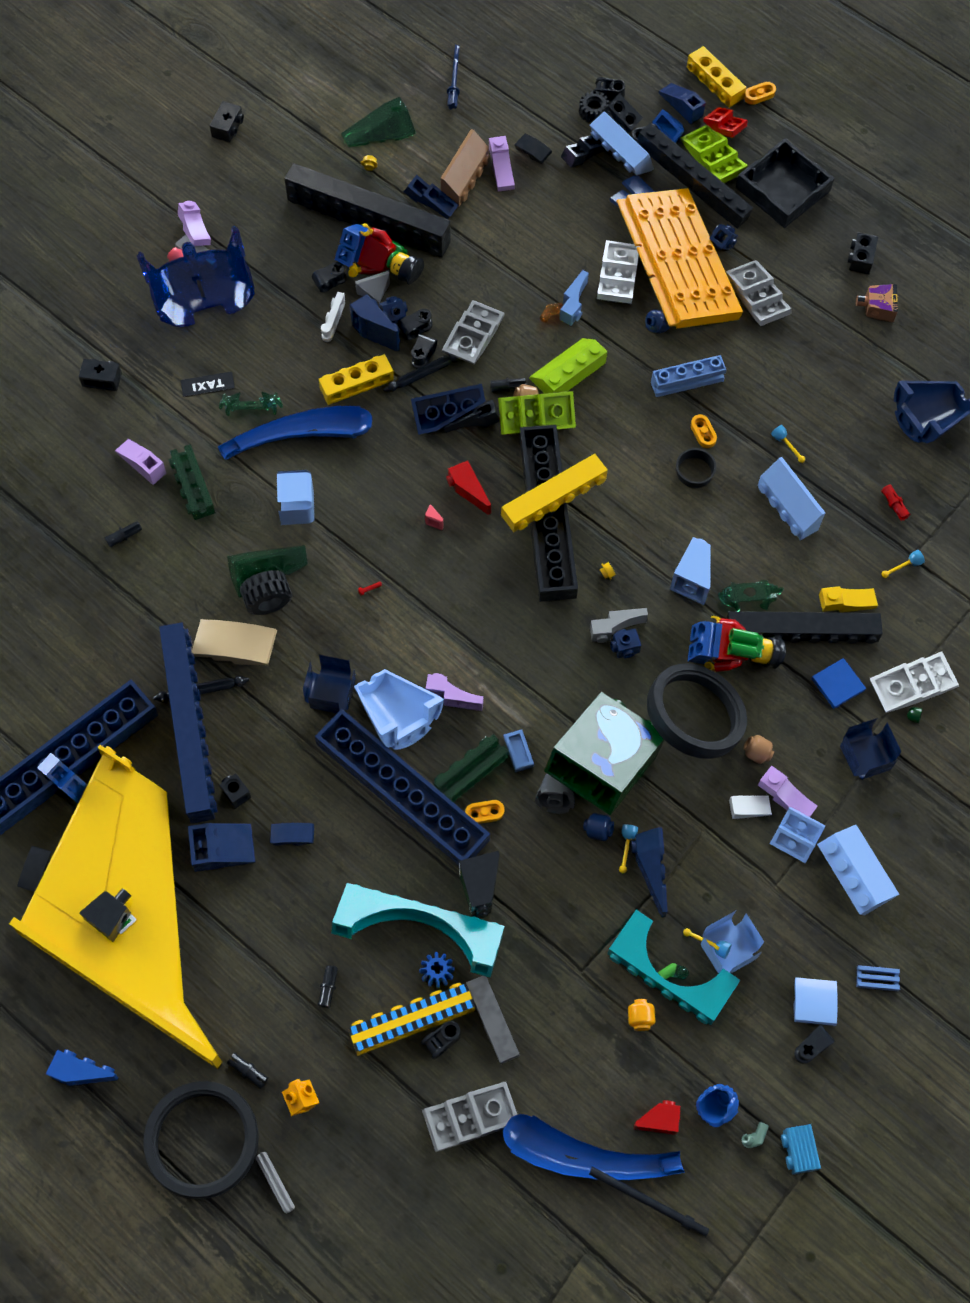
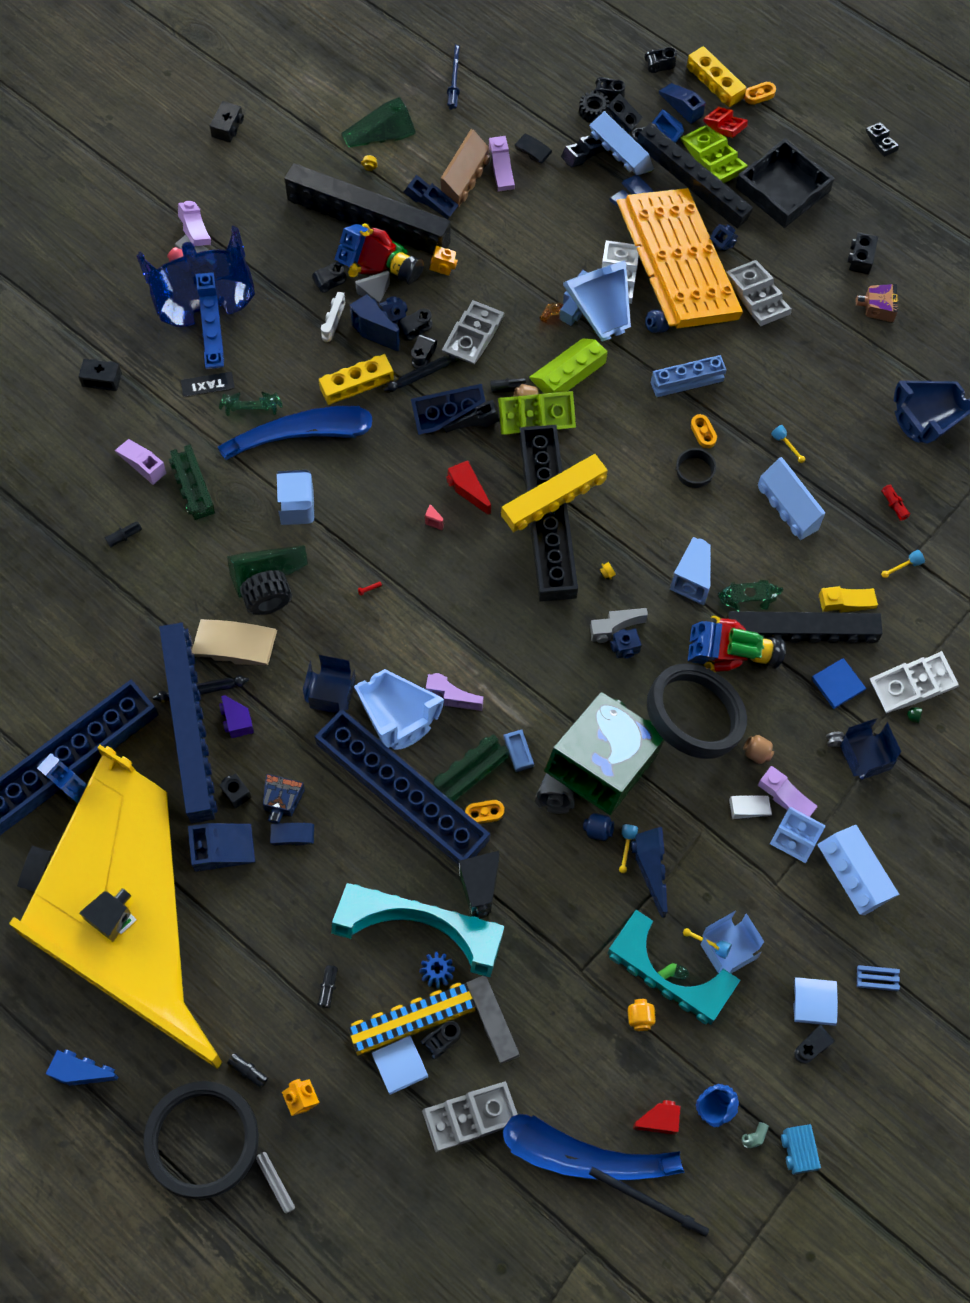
(210, 321): none -> blue slope
(237, 718): none -> dark purple slope
(281, 797): none -> torso
(399, 1065): none -> light blue slope
(443, 260): none -> light orange brick
(603, 299): none -> light blue cone
(662, 60): none -> black piece
(835, 739): none -> flat silver bush
(880, 138): none -> black slope

